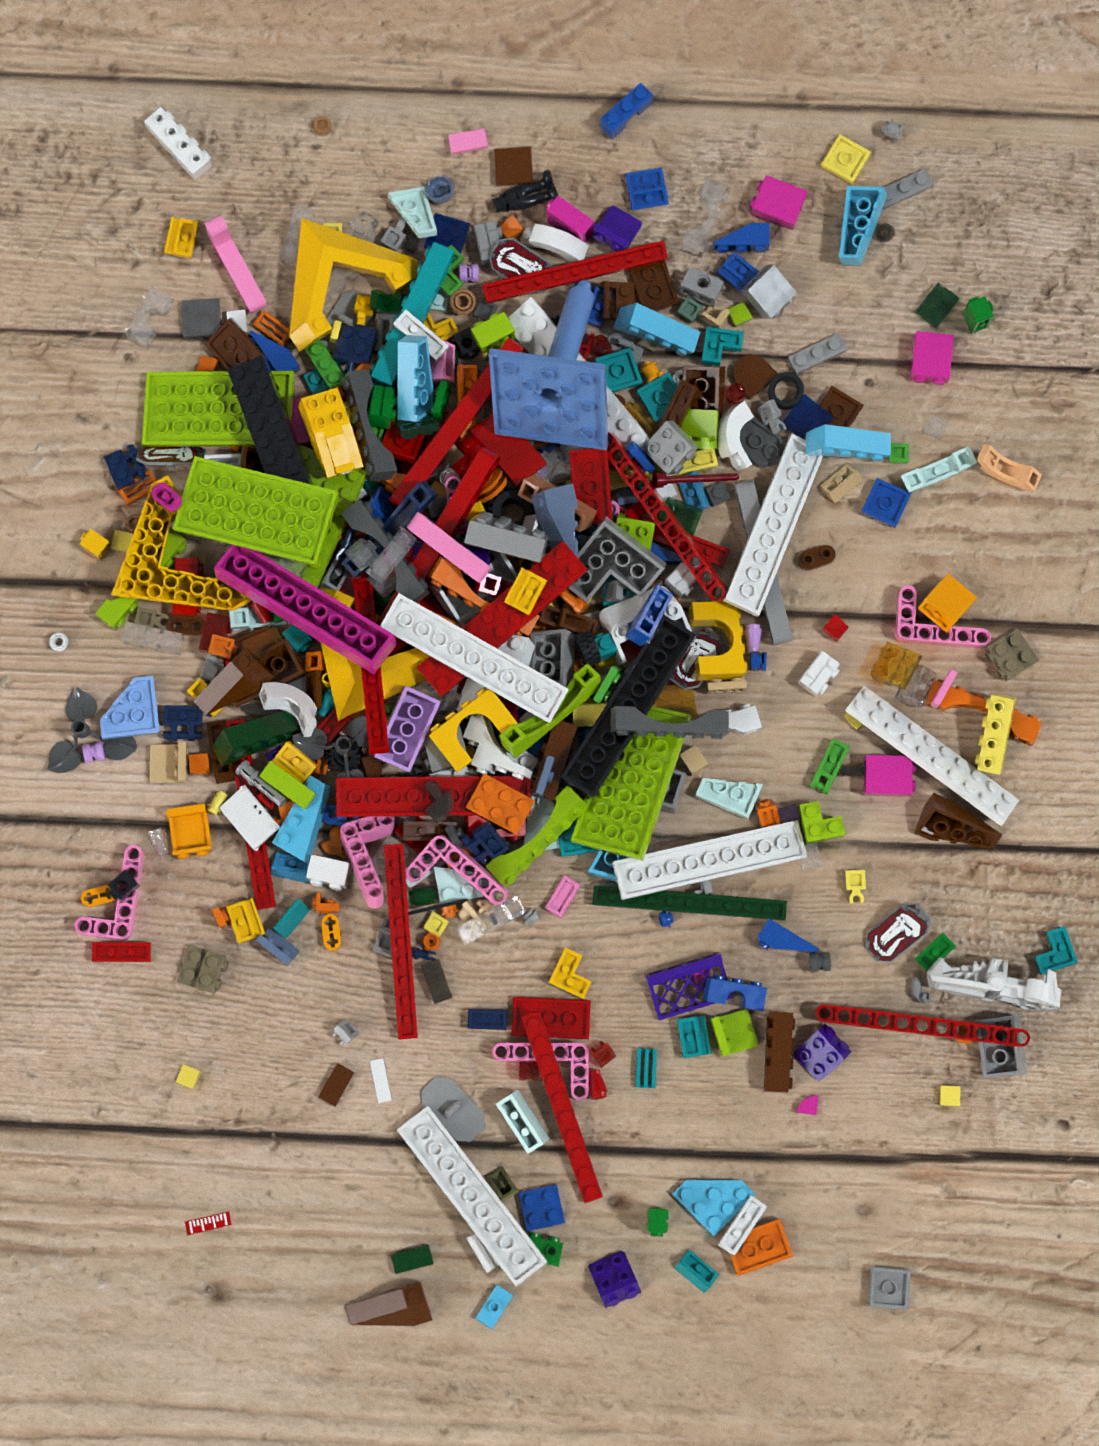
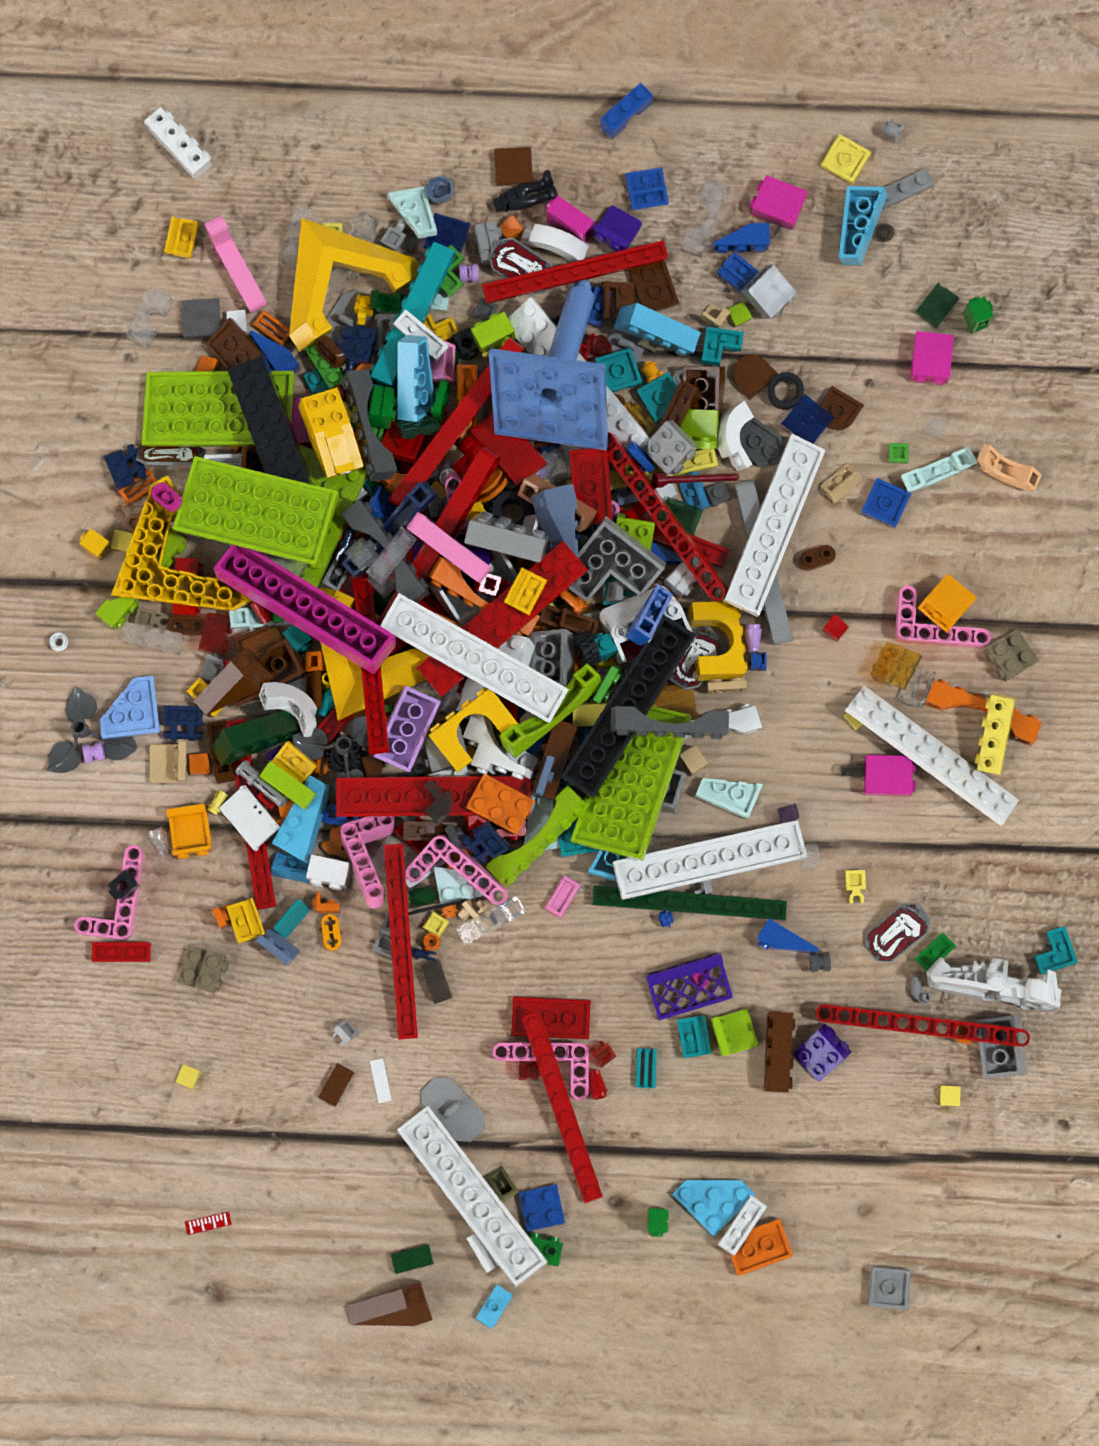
(98, 901): light orange beam -> none
(222, 647): orange bracket -> none
(322, 126): medium nougat tile -> none
(330, 351): none -> reddish brown plate
(335, 331): light yellow tile -> none
(462, 301): medium nougat brick -> none
(467, 141): bright pink tile -> none
(487, 1019): dark blue plate -> none
(522, 1121): light aqua brick -> none
(531, 916): light grey plate -> none
(565, 977): yellow plate -> none
(614, 1279): dark purple bracket -> none
(690, 310): sand green plate -> none
(696, 1271): teal slope -> none
(706, 295): light grey brick -> none
(718, 989): blue arch -> none
(735, 390): clear red wheel -> none
(767, 813): orange bracket -> none
(769, 414): light grey plate -> none
(808, 1105): dark pink tile -> none
(817, 354): light grey plate -> none
(818, 674): white brick -> none
(818, 829): lime brick -> none
(830, 765): bright green plate -> none
(848, 442): medium azure wedge -> none
(943, 688): bright pink tile -> none
(949, 821): reddish brown wedge -> none

